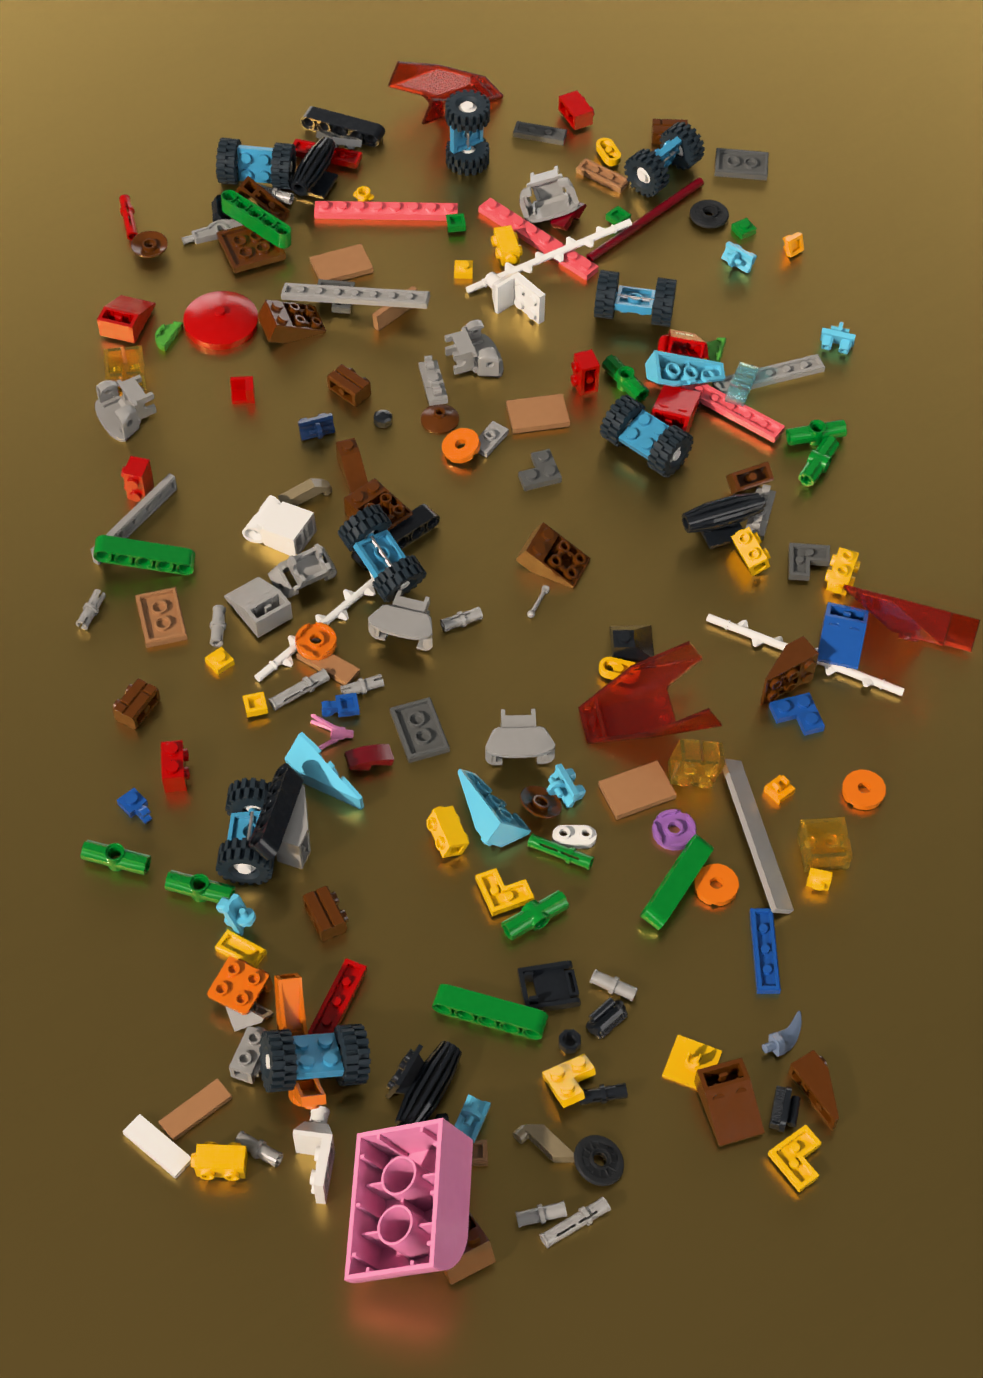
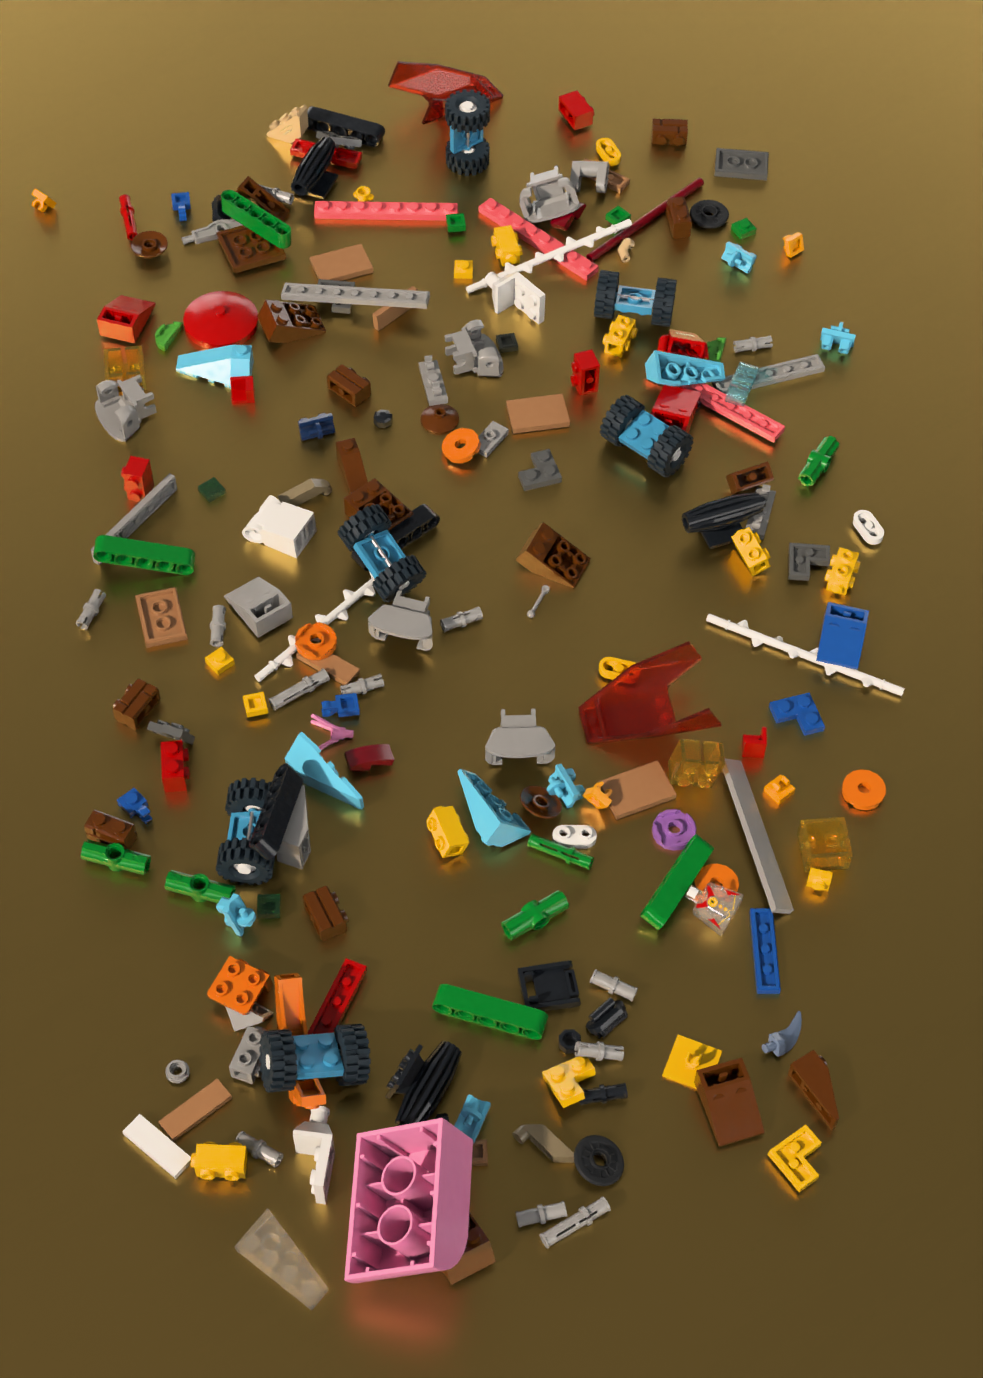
(43, 200): none -> light orange tile
(110, 829): none -> reddish brown brick
(172, 731): none -> dark grey plate
(177, 1065): none -> light grey plate
(181, 202): none -> blue plate
(211, 489): none -> clear green tile
(218, 363): none -> medium azure wedge
(240, 948): yellow tile -> none
(259, 163): black plate -> none
(268, 906): none -> clear green plate
(277, 1256): none -> clear wing
(290, 125): none -> tan slope
(305, 568): light grey piece -> none
(419, 730): dark grey tile -> none
(501, 897): yellow plate -> none
(507, 342): none -> pearl dark grey tile
(540, 133): dark grey tile -> none
(590, 169): none -> light grey connector
(597, 797): none -> light orange tile
(599, 1051): none -> light grey pin
(620, 336): none -> yellow brick
(623, 249): none -> tan arm
(625, 378): green piece -> none
(632, 642): black slope -> none
(648, 169): black plate -> none
(678, 218): none -> reddish brown brick
(715, 905): none -> clear torso
(752, 344): none -> light grey pin
(754, 745): none -> red panel
(784, 1109): black piece -> none
(791, 669): reddish brown slope -> none
(815, 432): green piece -> none
(870, 529): none -> white plate
(918, 621): clear red windscreen -> none

